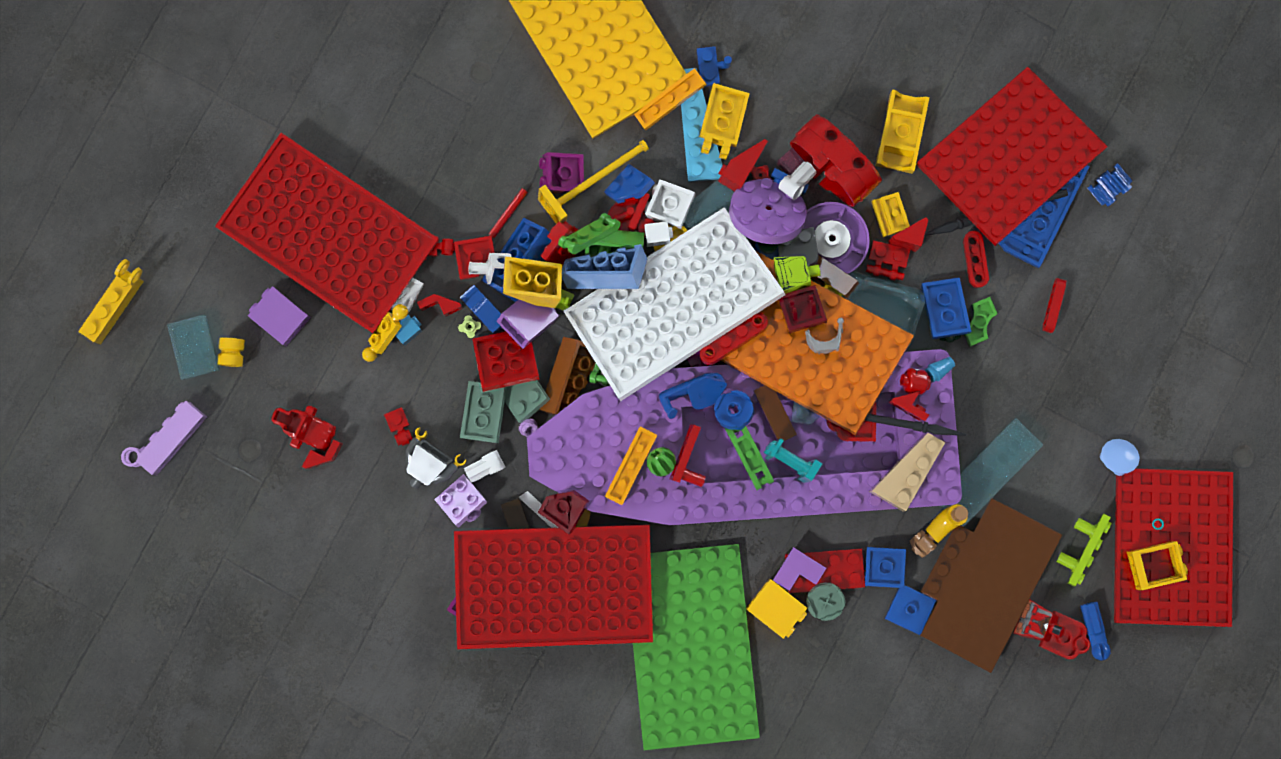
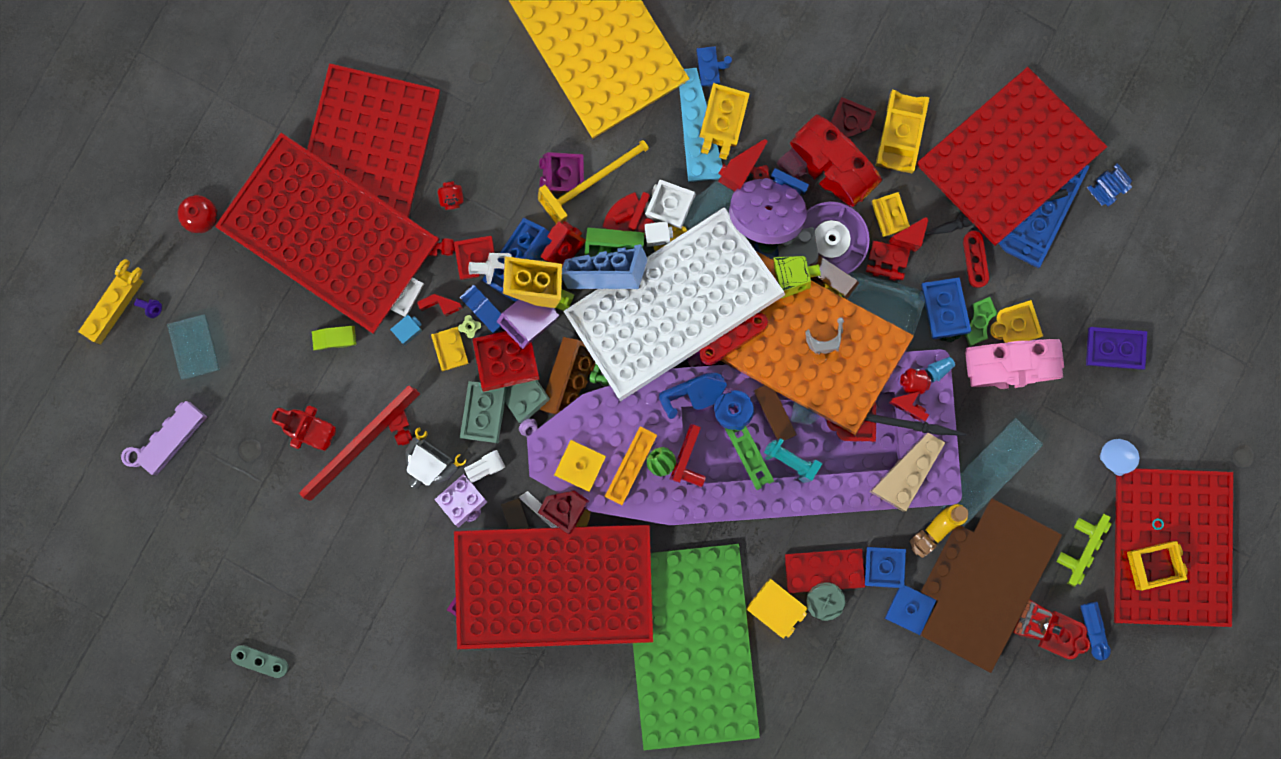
(152, 308): none -> dark purple plate
(197, 214): none -> red cylinder
(231, 352): yellow wheel -> none
(268, 661): none -> sand green plate
(278, 316): medium lavender brick -> none
(316, 459): red slope -> none
(334, 337): none -> lime slope
(359, 443): none -> red tile
(374, 131): none -> red plate
(385, 333): yellow plate -> none
(450, 195): none -> red head
(450, 349): none -> yellow plate
(508, 212): red bar -> none
(580, 465): none -> yellow plate
(589, 234): bright green plate -> none
(629, 184): blue plate -> none
(670, 99): light orange plate -> none
(794, 184): white piece -> none
(796, 565): medium lavender tile -> none
(802, 309): dark red plate -> none
(852, 118): none -> dark red plate
(1014, 363): none -> bright pink piece
(1016, 323): none -> yellow plate
(1054, 305): red beam -> none
(1116, 348): none -> dark purple plate

